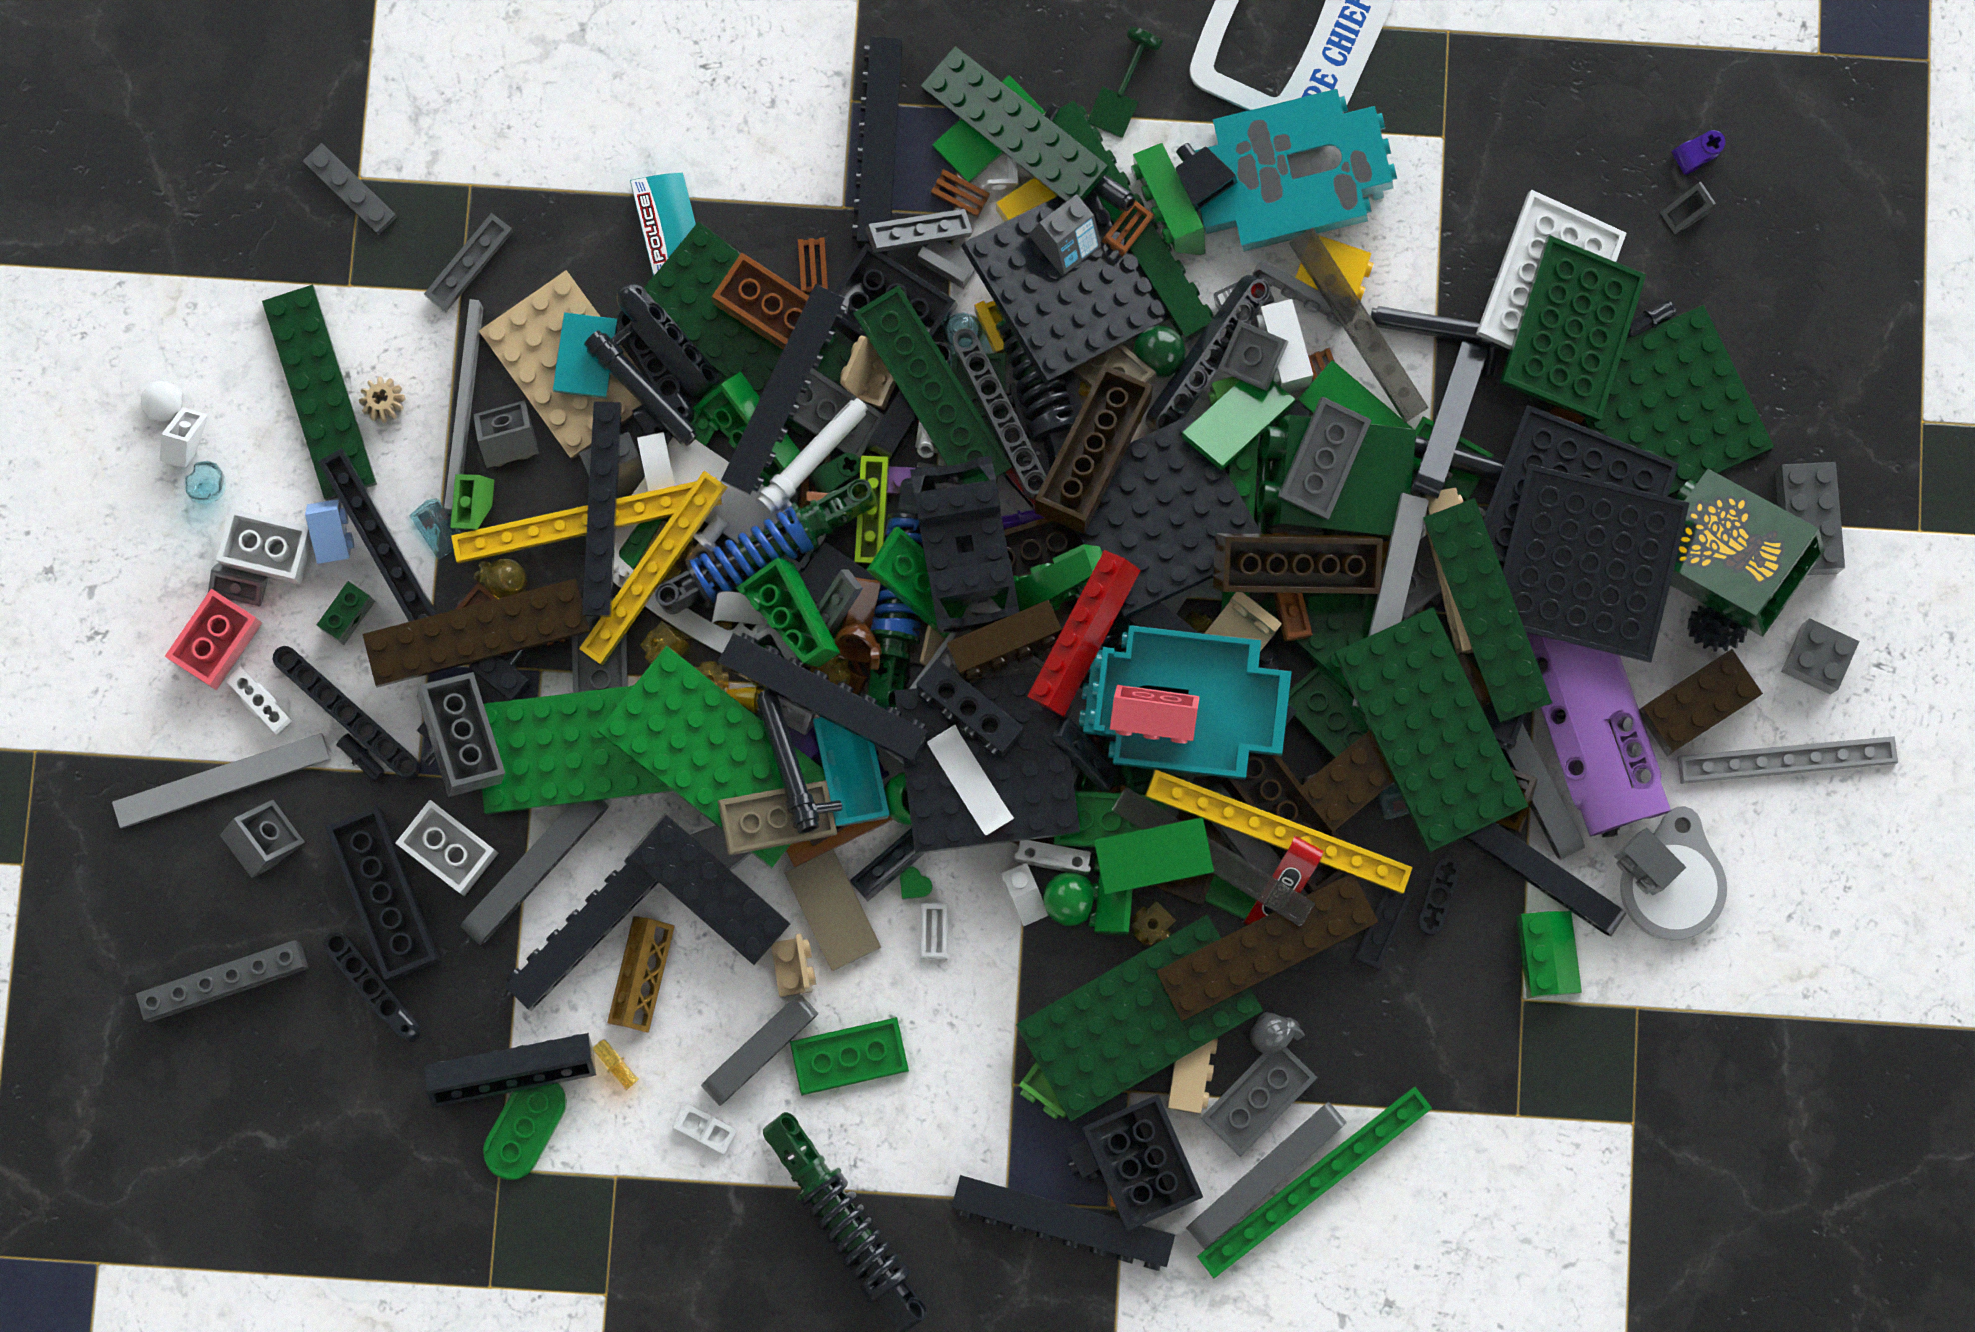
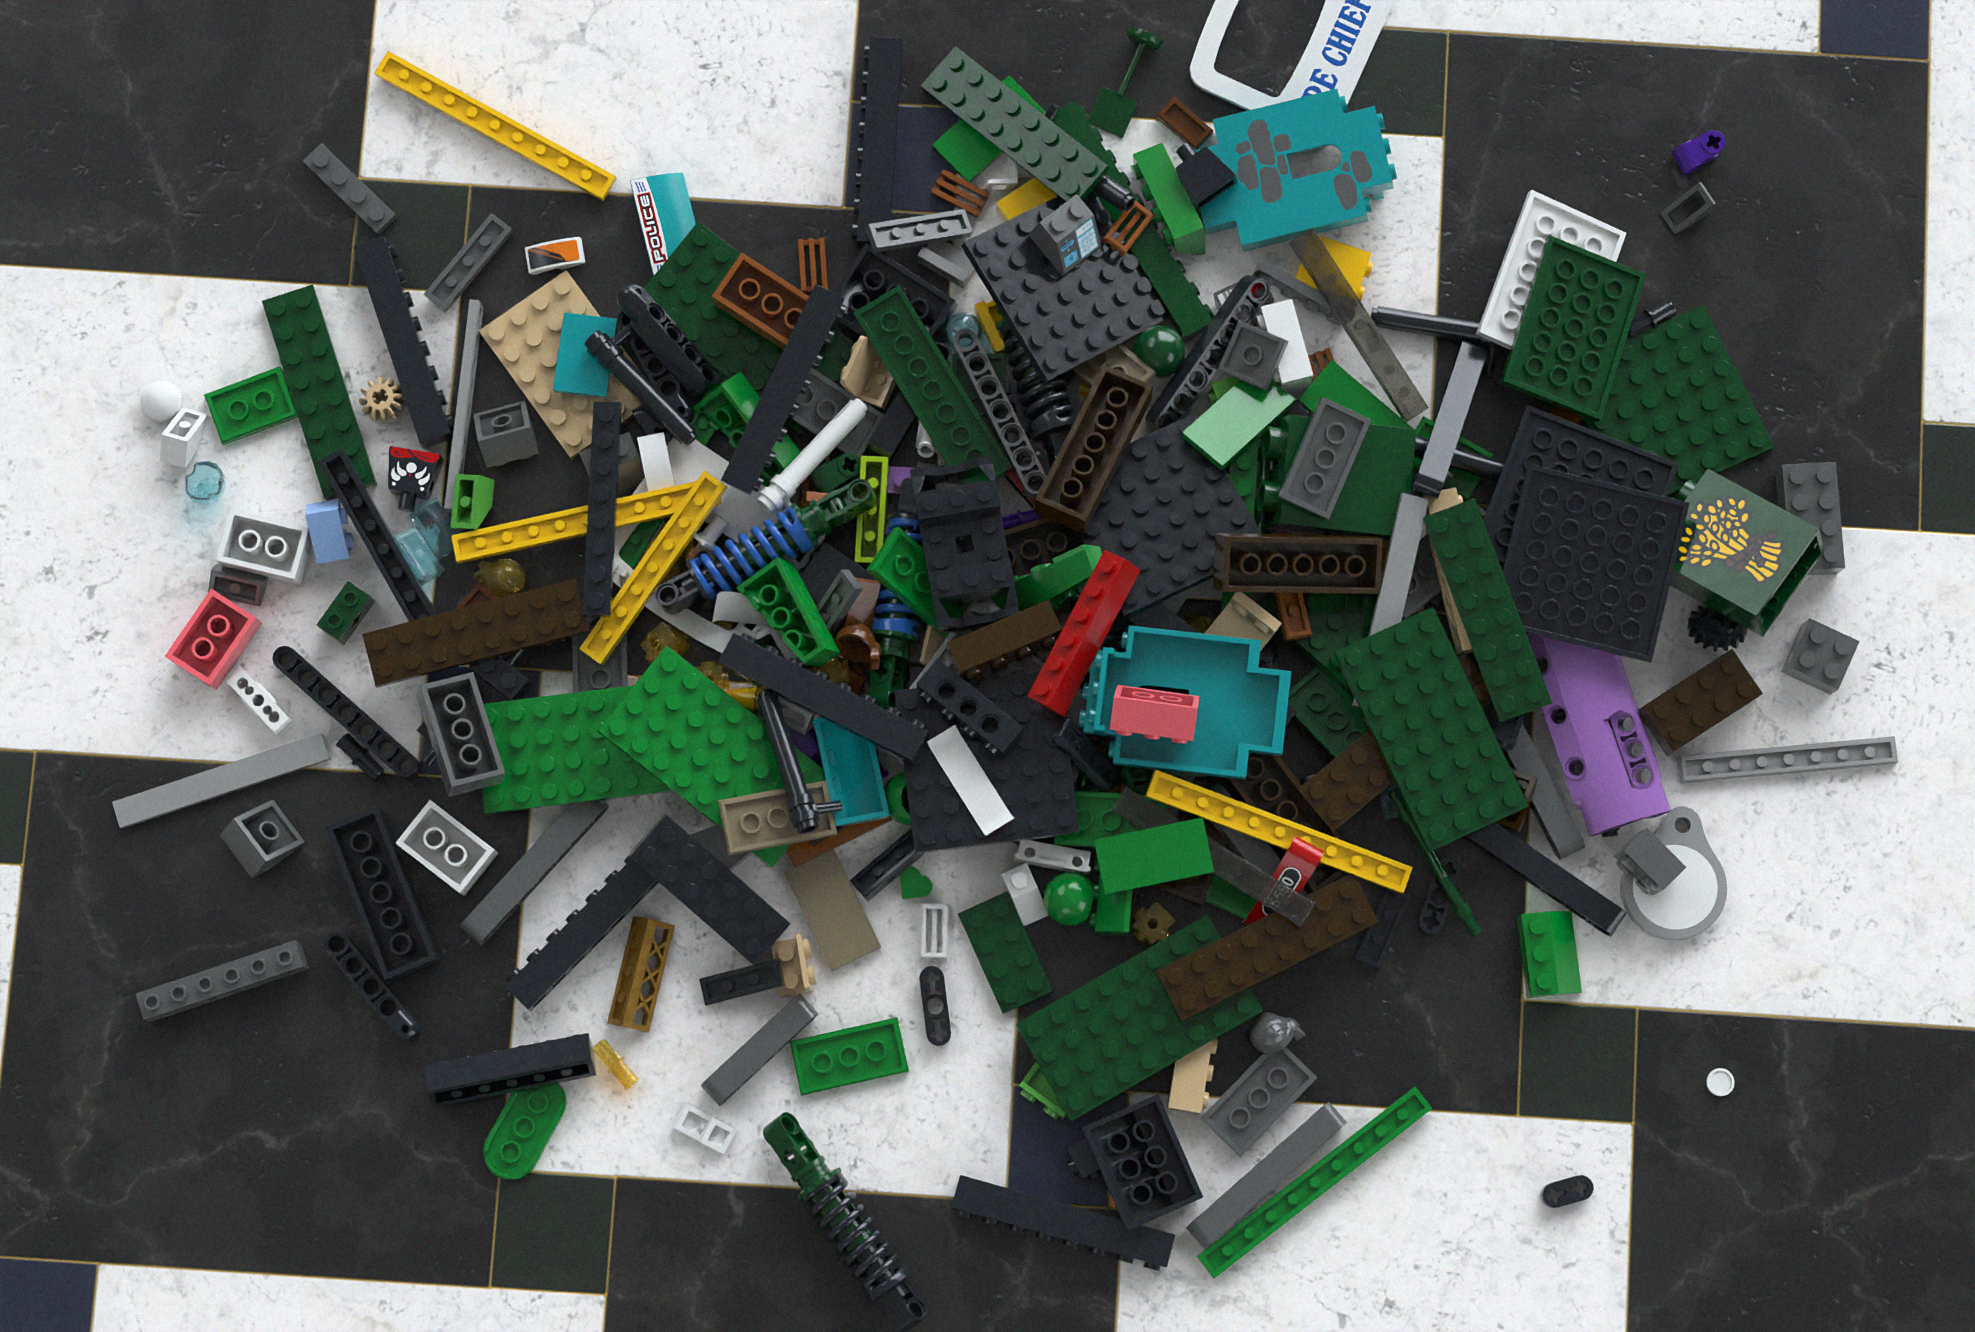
(251, 405): none -> green tile
(404, 343): none -> black brick
(412, 475): none -> torso
(419, 555): none -> clear light blue slope
(495, 126): none -> yellow plate
(555, 254): none -> slope
(742, 982): none -> black tile
(925, 986): none -> black beam
(1005, 952): none -> dark green plate
(1184, 123): none -> reddish brown tile
(1462, 910): none -> dark green bar
(1568, 1198): none -> black beam
(1720, 1082): none -> white piece

